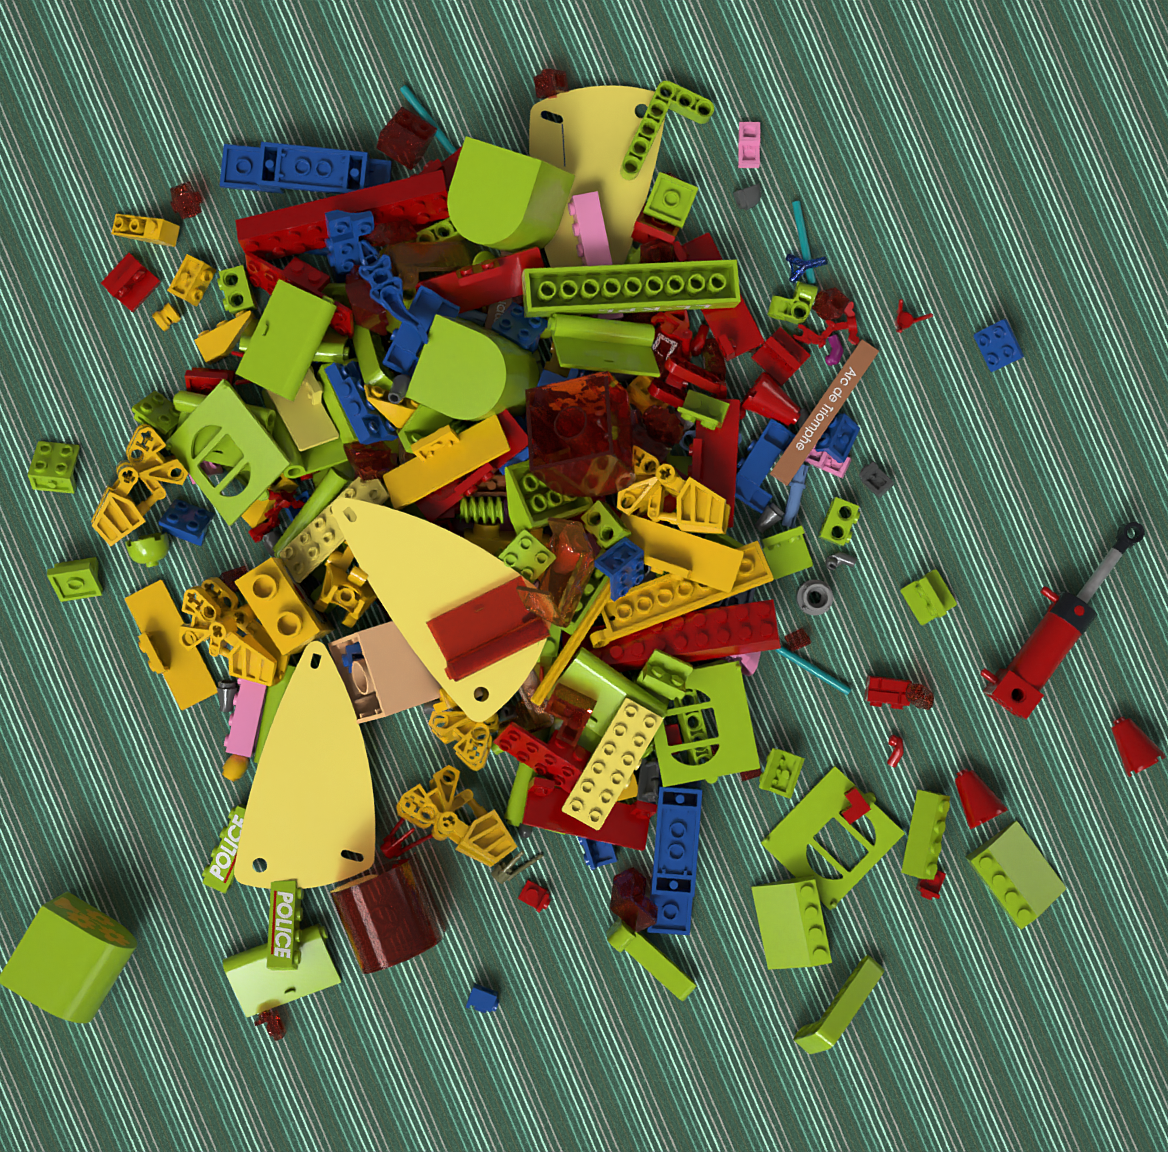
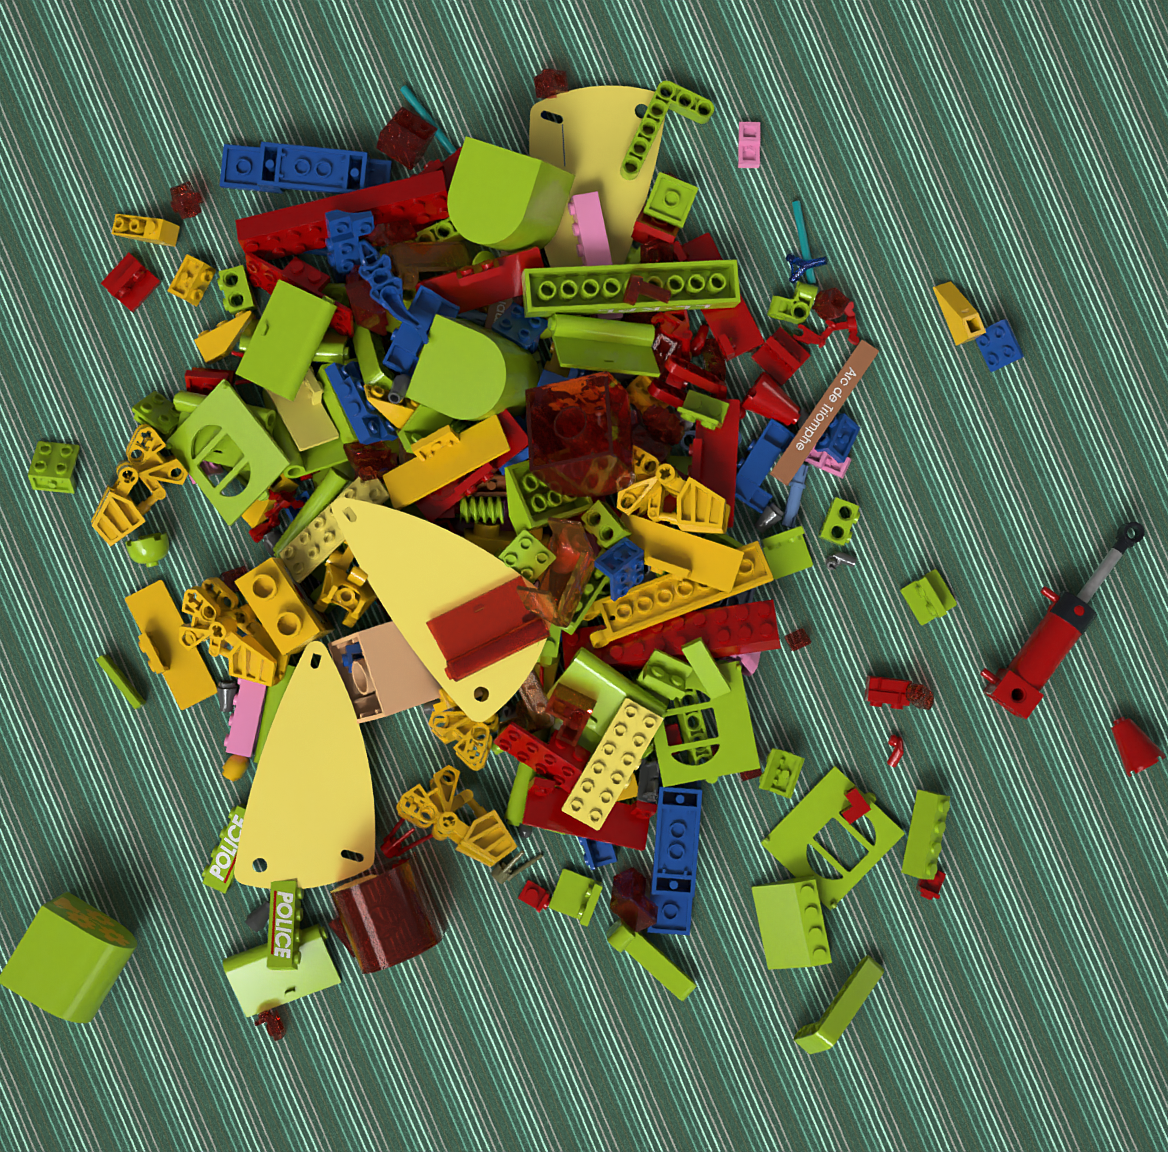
(75, 579): lime bracket -> none
(121, 681): none -> lime tile
(166, 317): yellow wheel -> none
(186, 522): blue bracket -> none
(258, 918): none -> dark grey cone
(338, 928): none -> clear red tile
(483, 999): blue brick -> none
(572, 645): yellow axle -> none
(576, 896): none -> lime bracket
(637, 286): none -> clear red piece
(706, 668): none -> lime tile
(748, 197): dark grey piece -> none
(814, 670): teal bar -> none
(824, 592): light grey piece -> none
(836, 352): magenta arm -> none
(875, 479): dark grey bracket -> none
(905, 319): red plant -> none
(959, 314): none -> yellow slope
(977, 799): red cone -> none
(1016, 874): lime slope -> none

